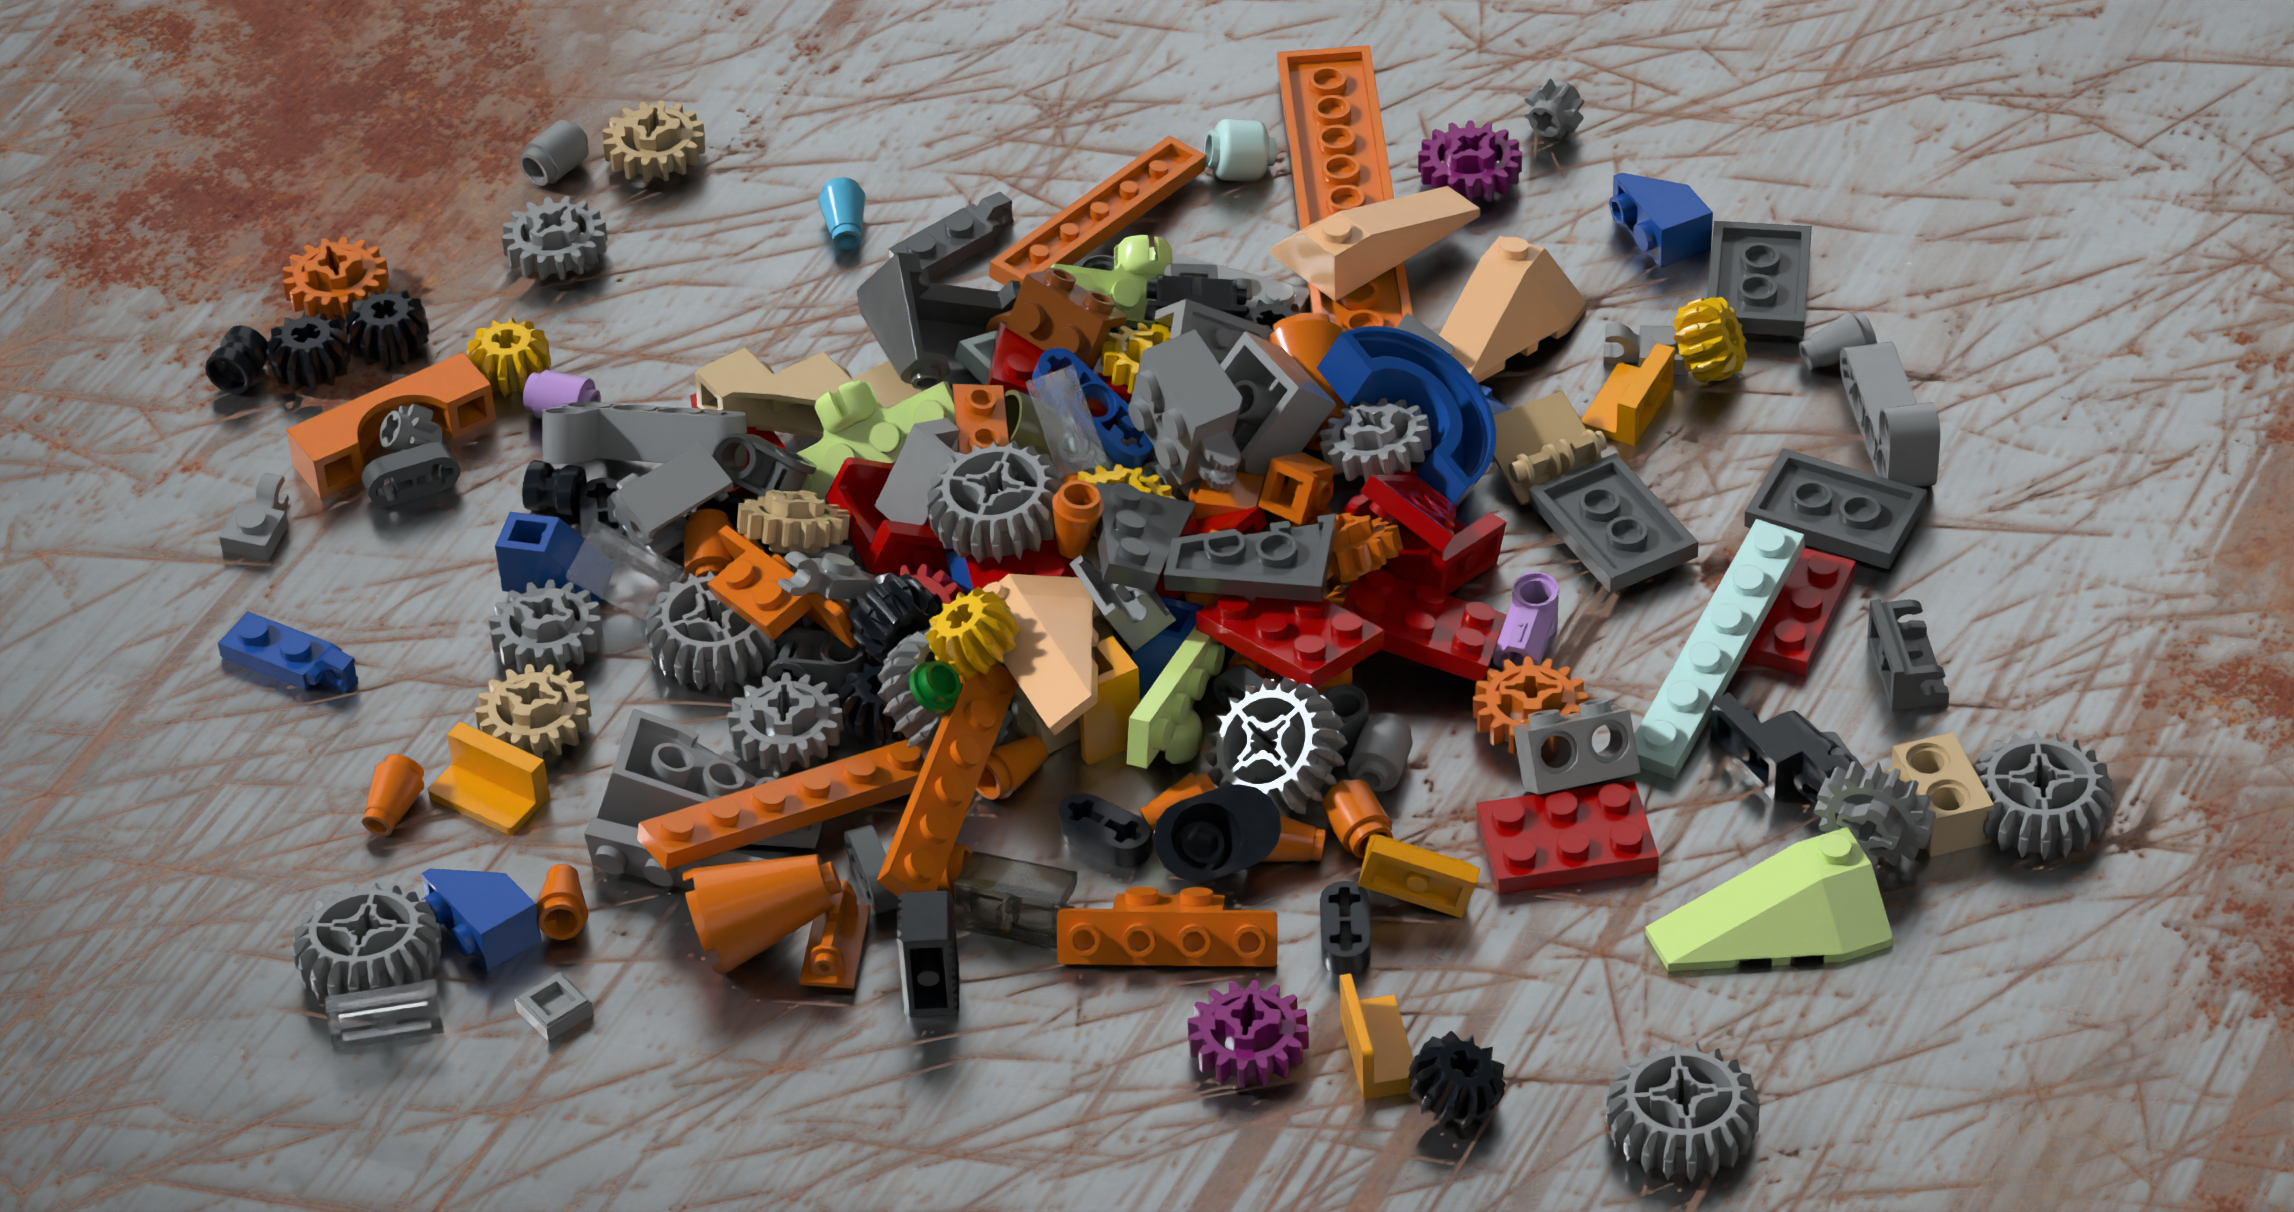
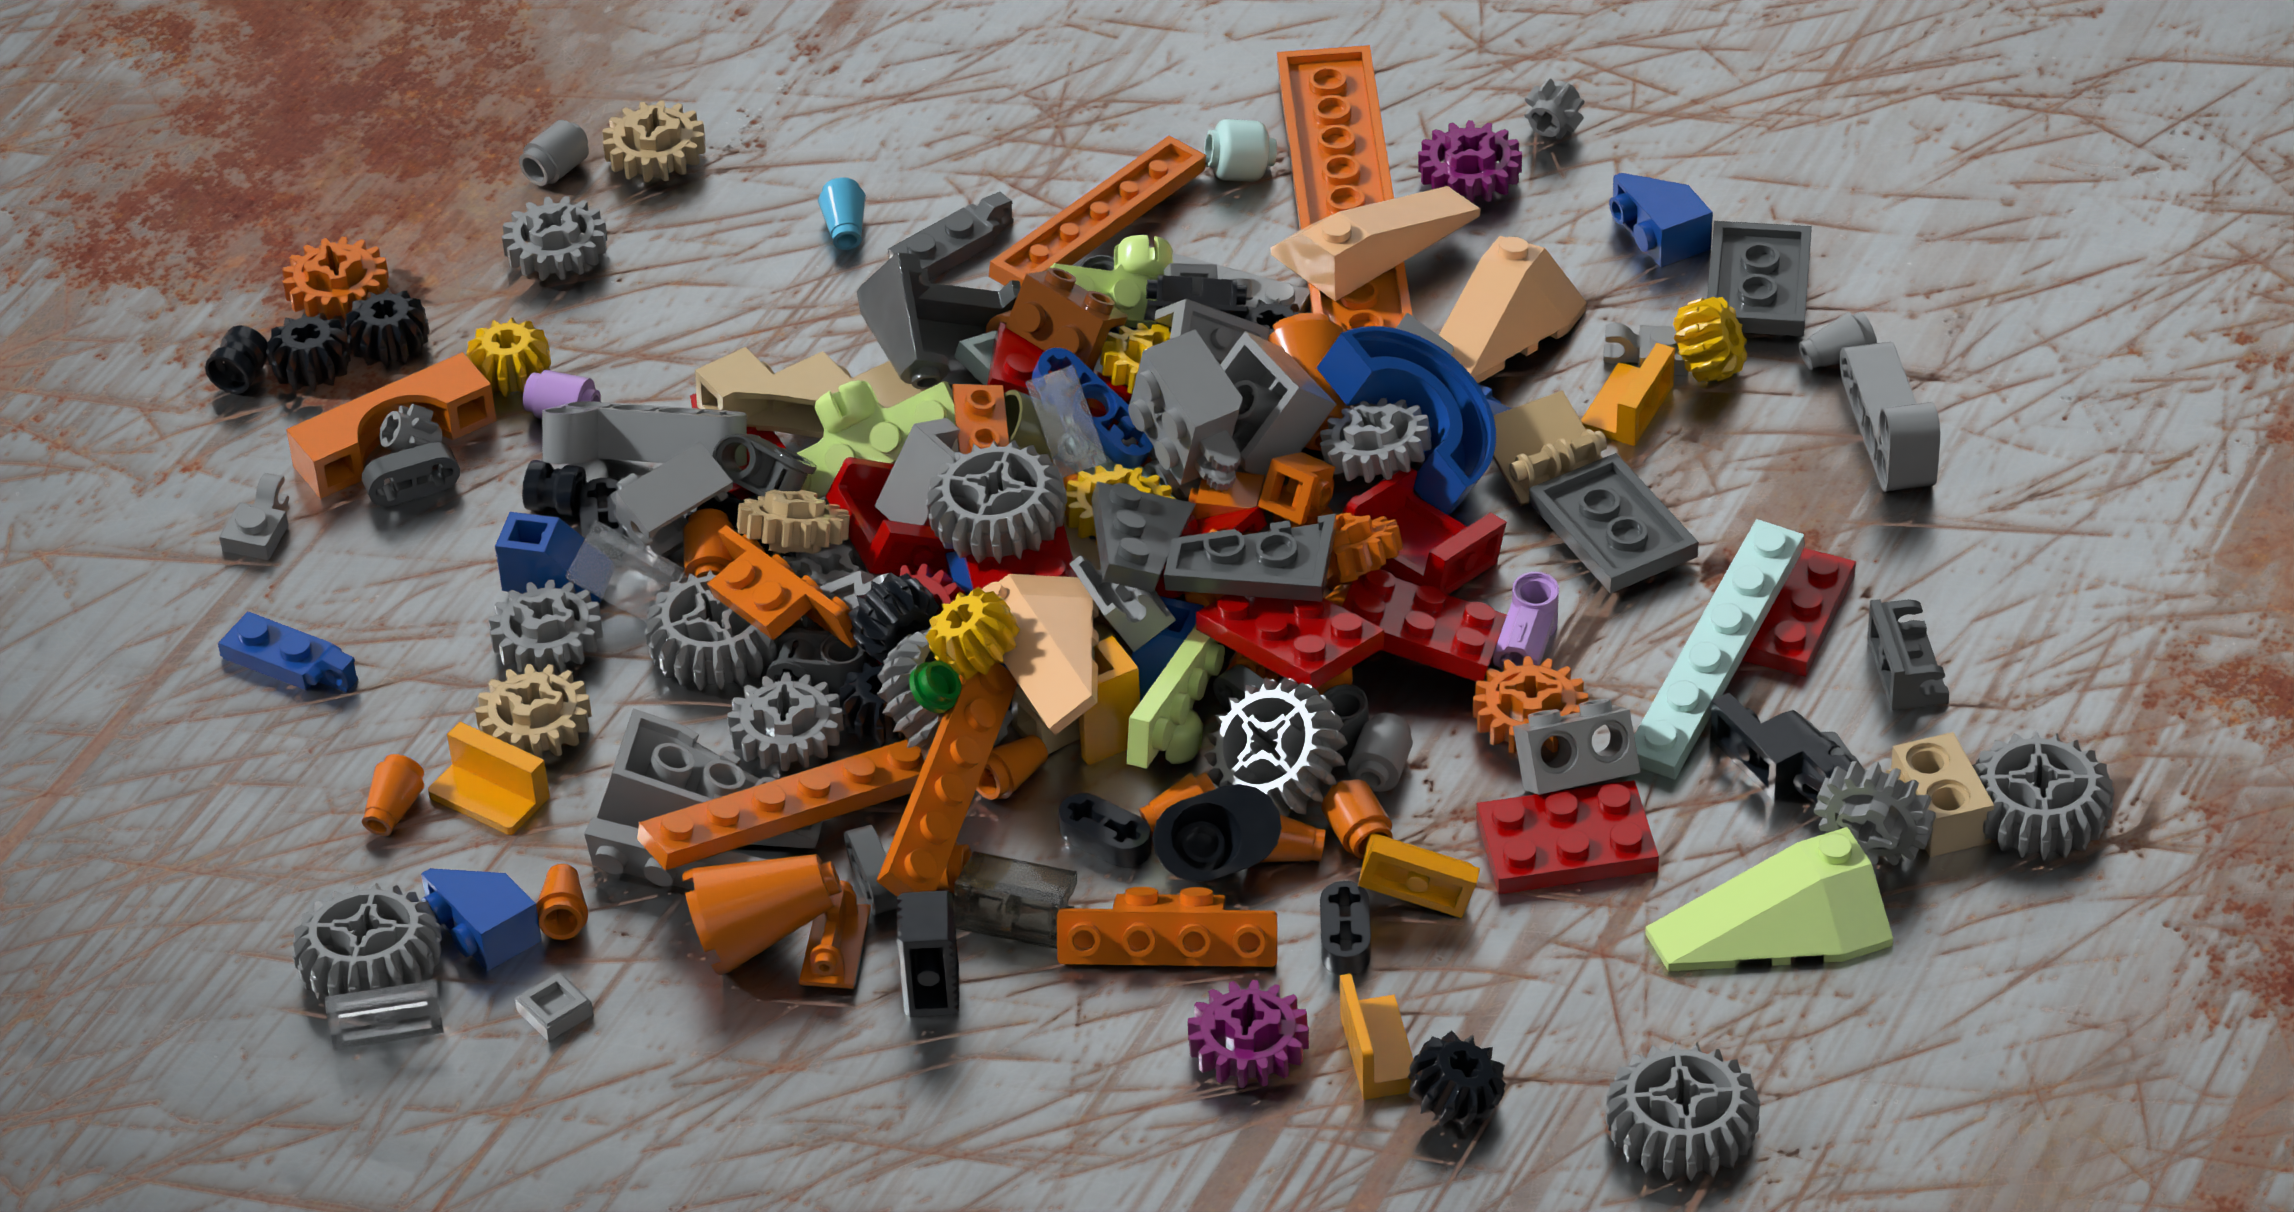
(829, 576): light grey plate -> none
(1076, 516): orange cone -> none
(1414, 505): red wing -> none
(1837, 507): dark grey plate -> none

